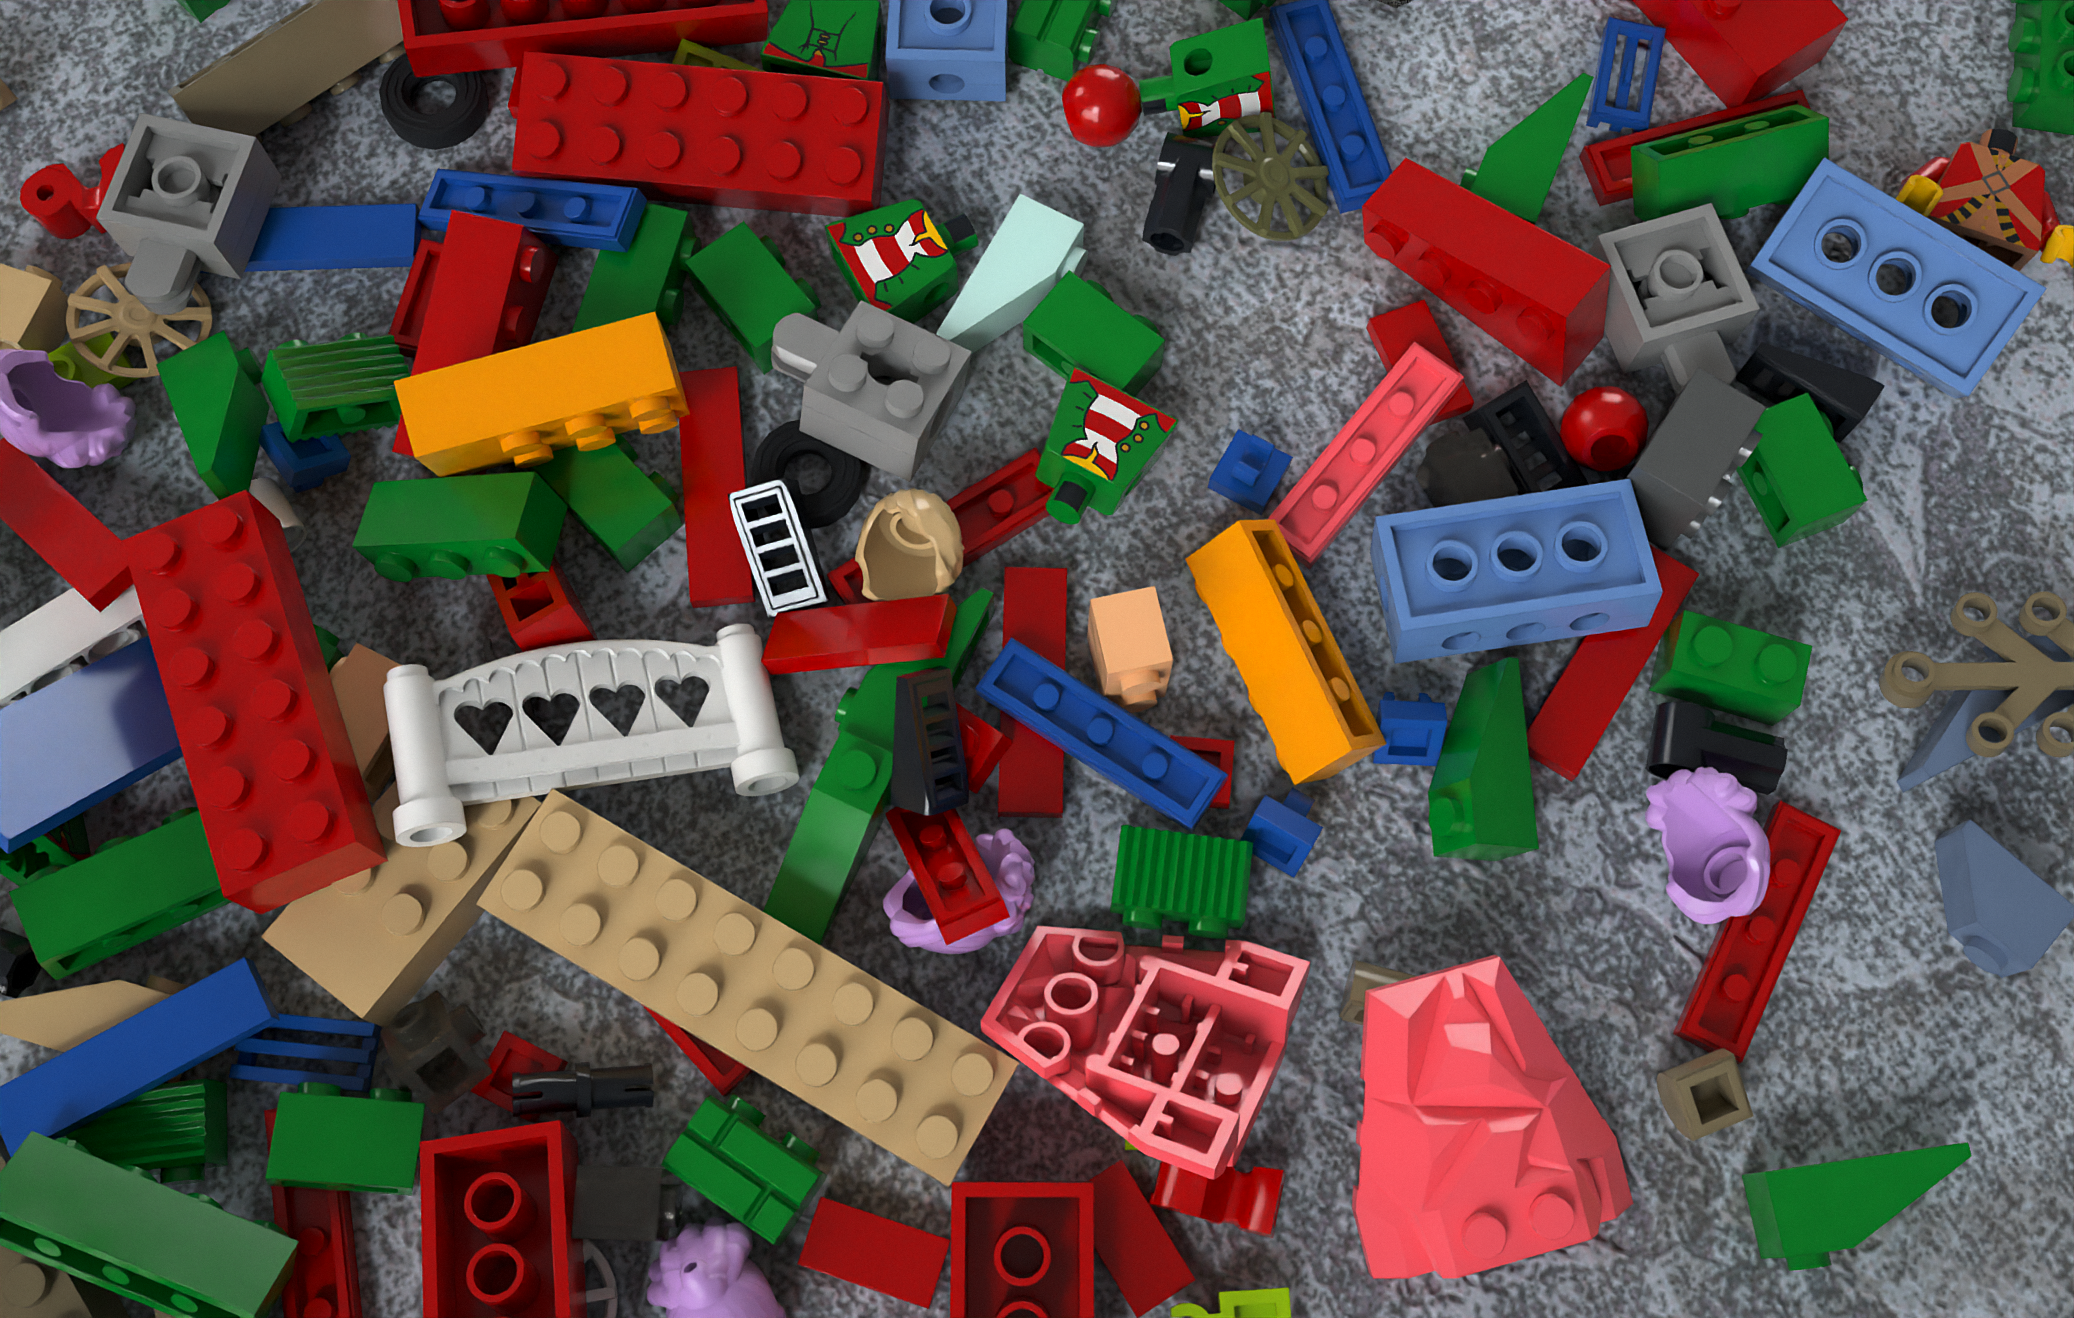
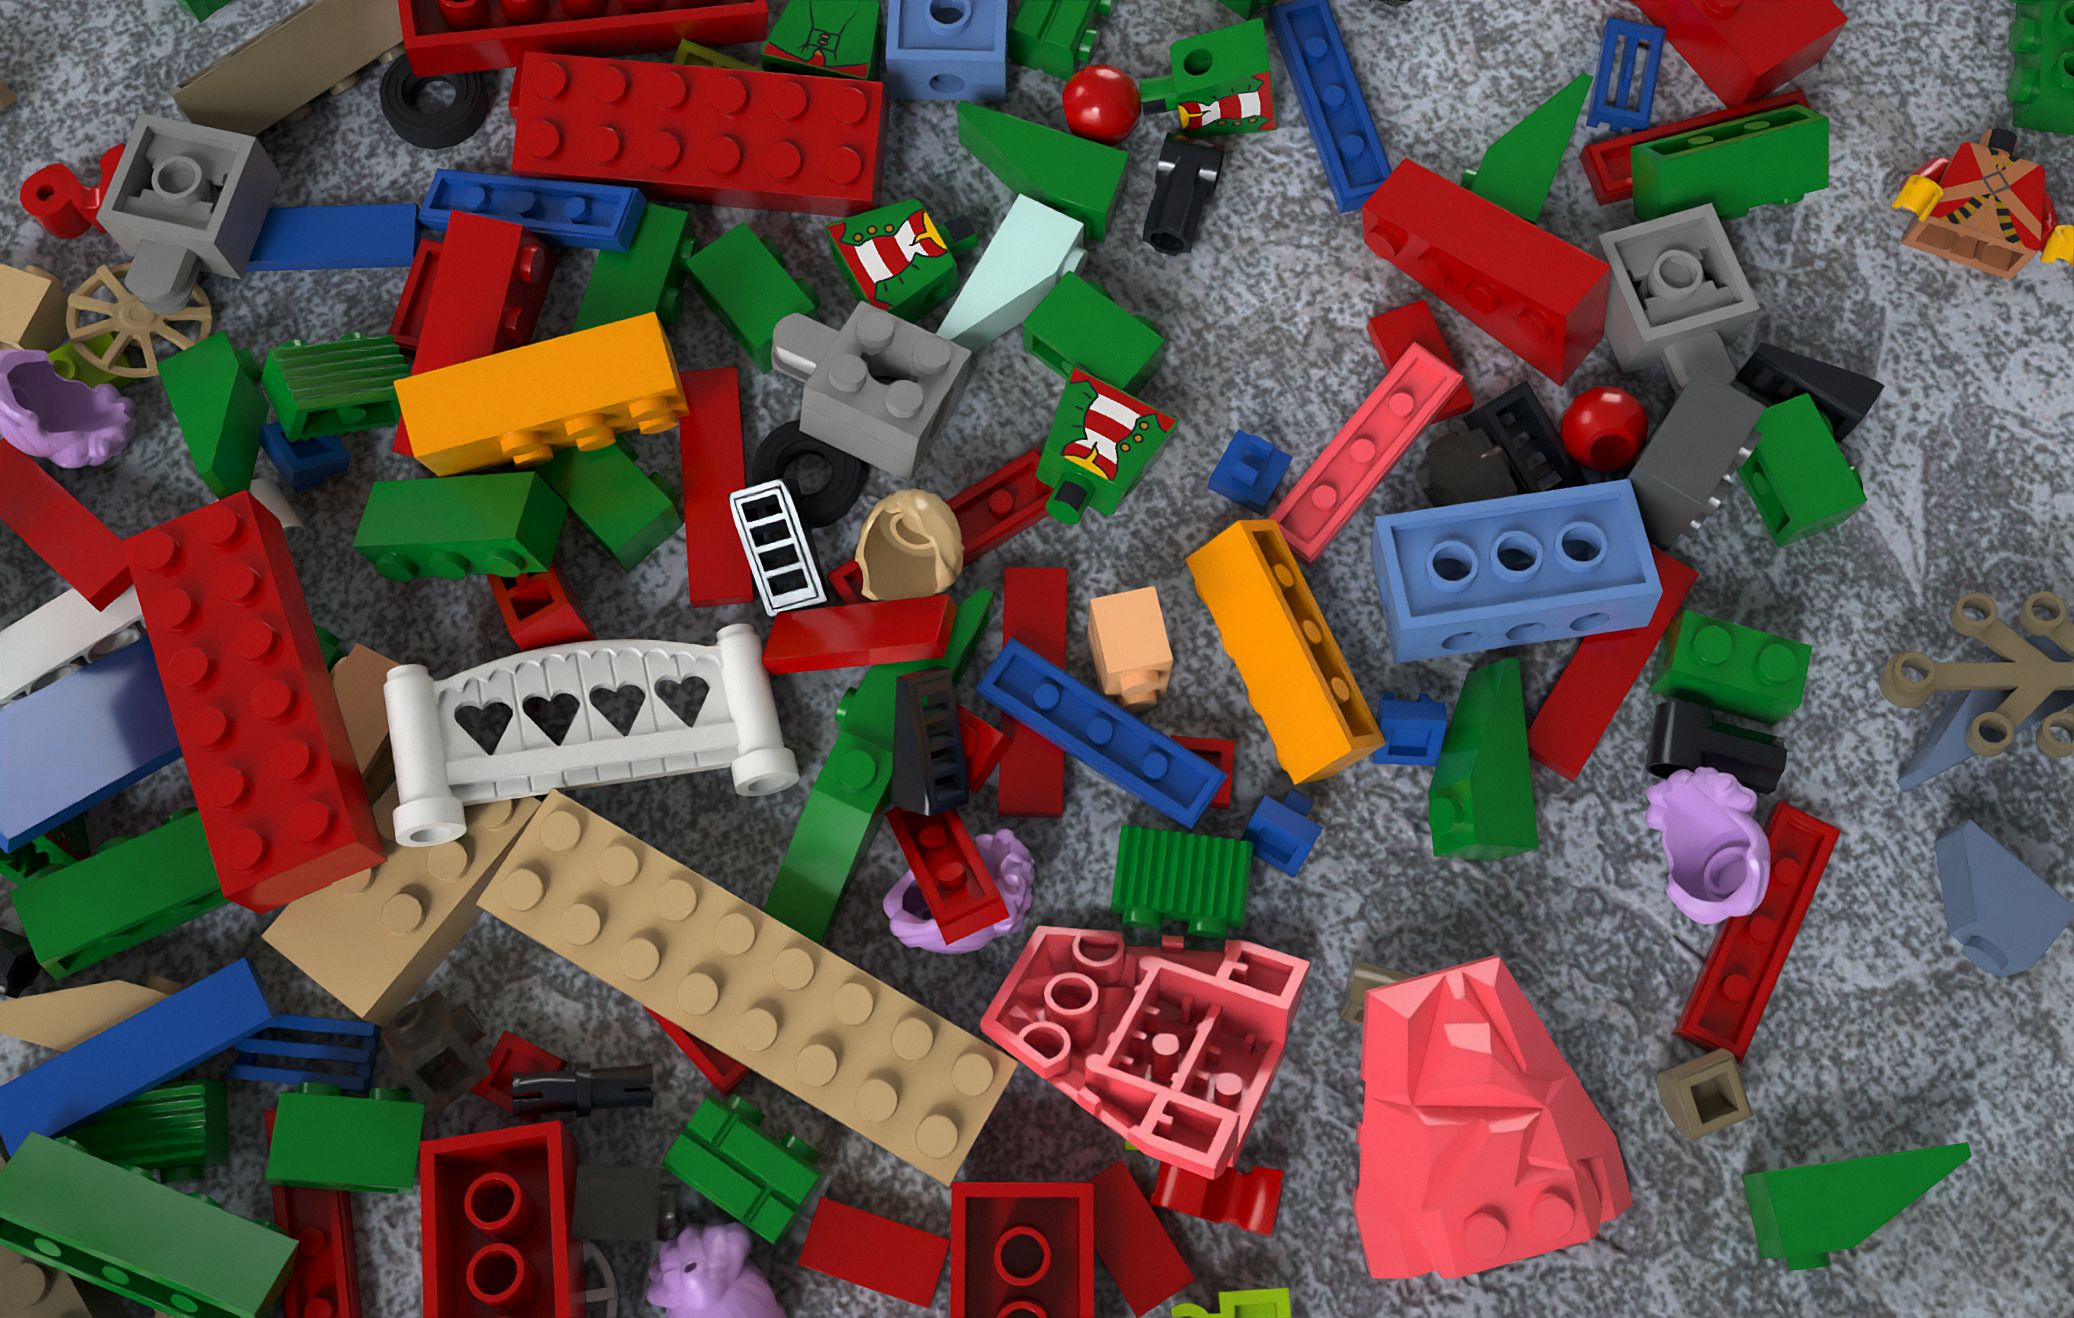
(1048, 165): none -> green slope
(1271, 177): olive wheel -> none
(1934, 264): medium blue brick -> none

